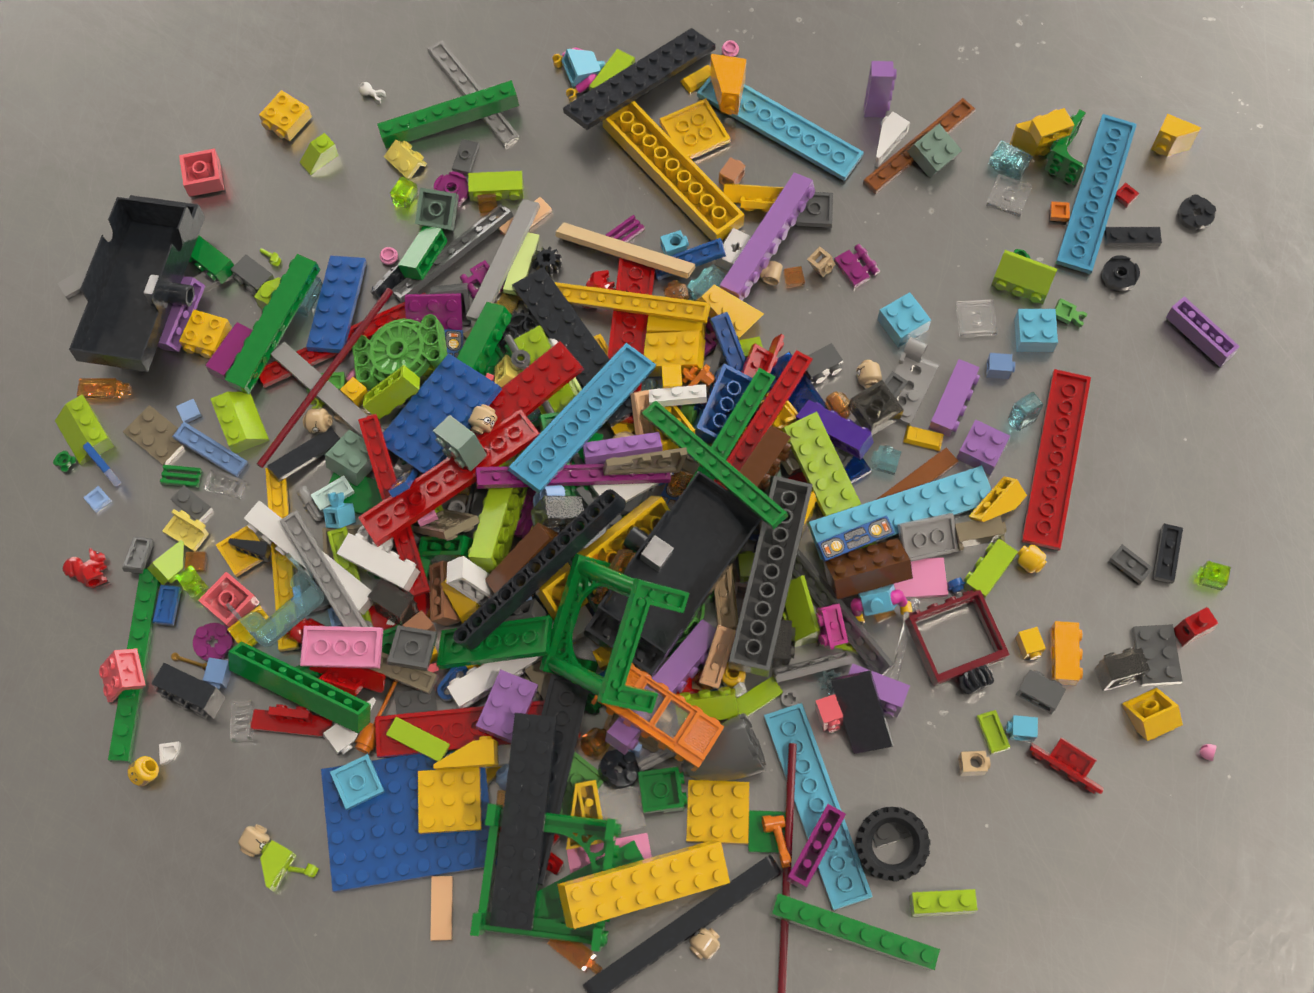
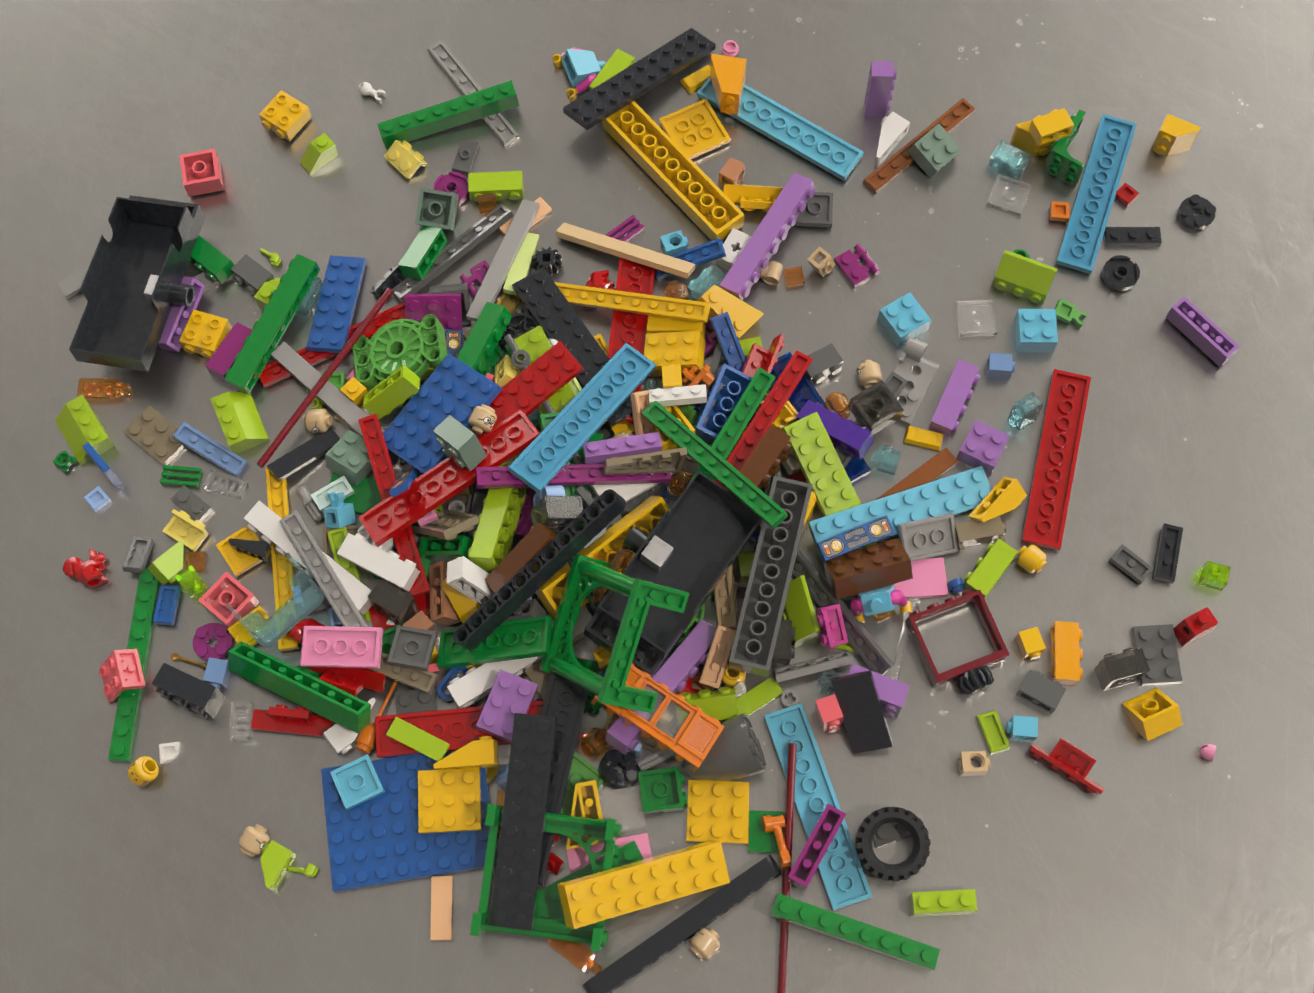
(188, 411): light blue tile -> none
(388, 256): bright pink plate -> none
(404, 193): clear neon green brick -> none

